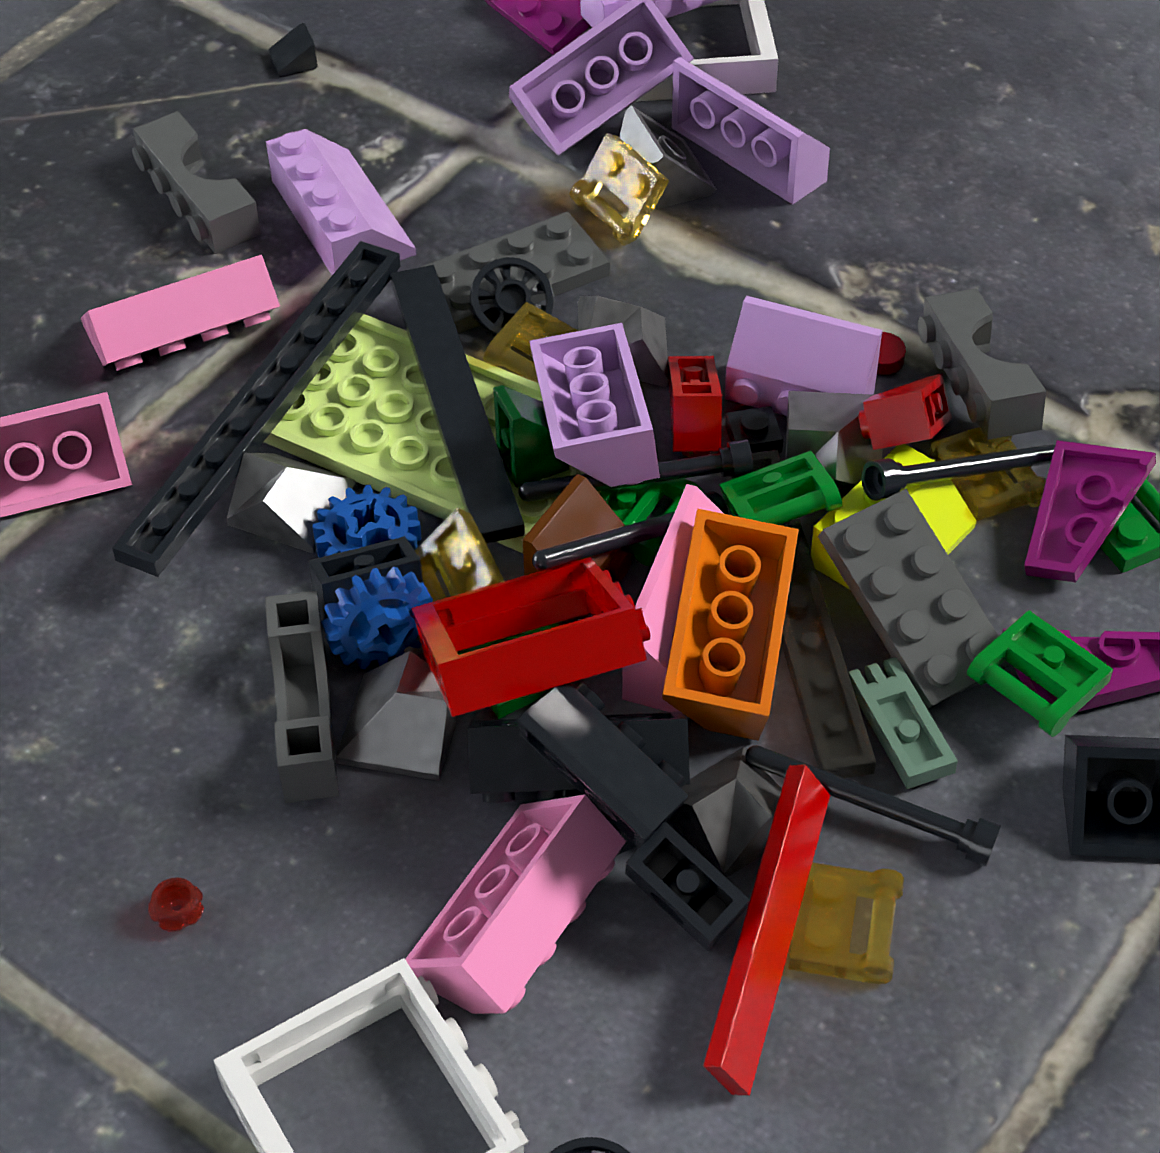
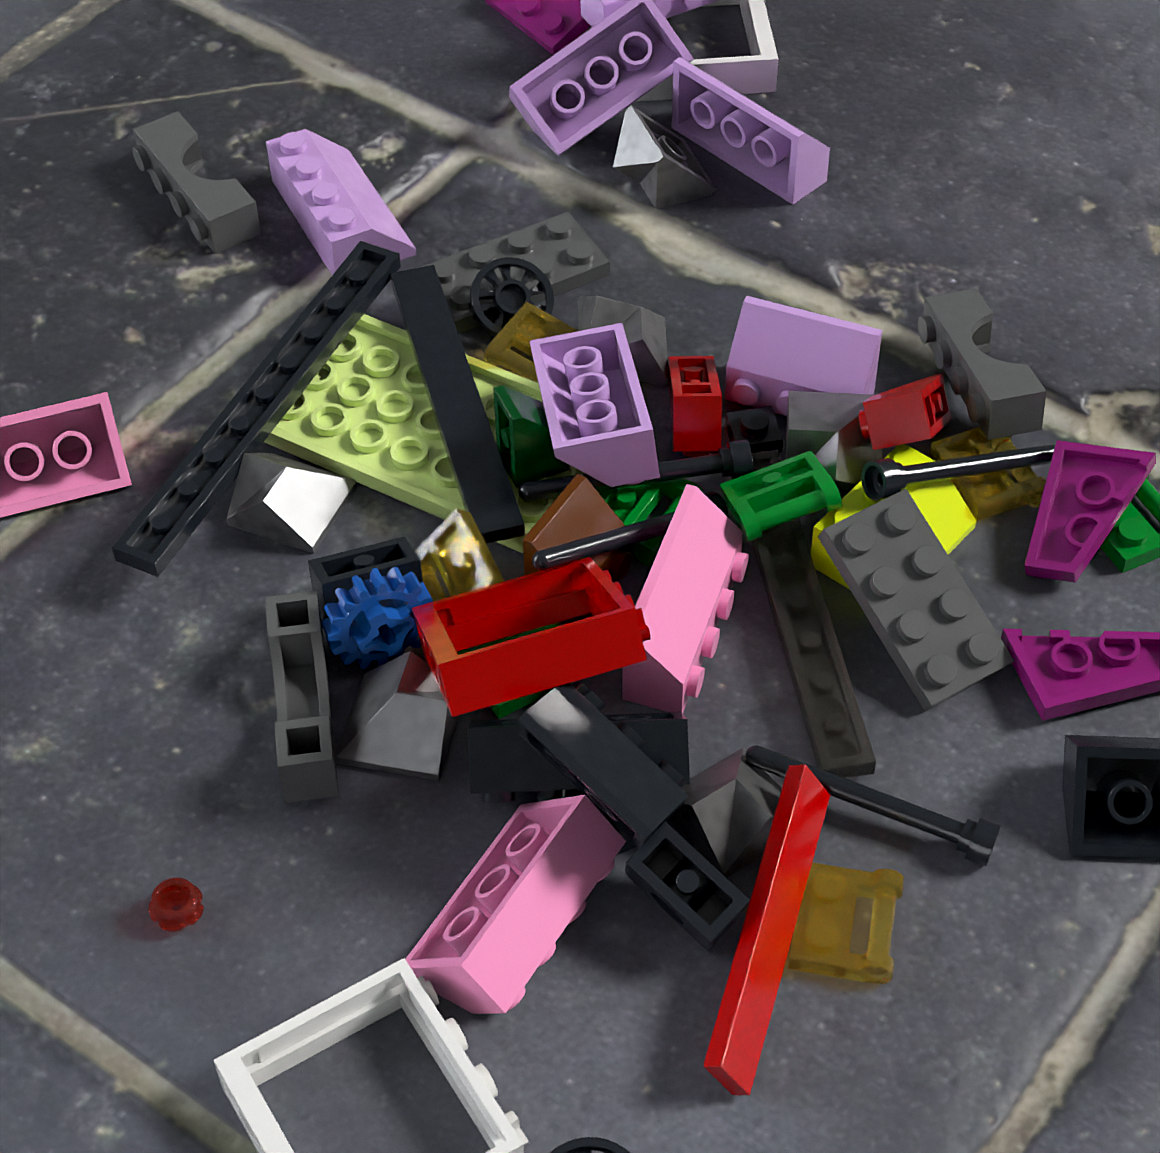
(181, 311): bright pink slope -> none
(294, 52): black slope -> none
(365, 521): blue gear -> none
(629, 179): clear yellow plate -> none
(730, 623): orange slope -> none
(891, 354): dark red tile -> none
(903, 724): sand green hinge -> none
(1049, 661): green plate -> none

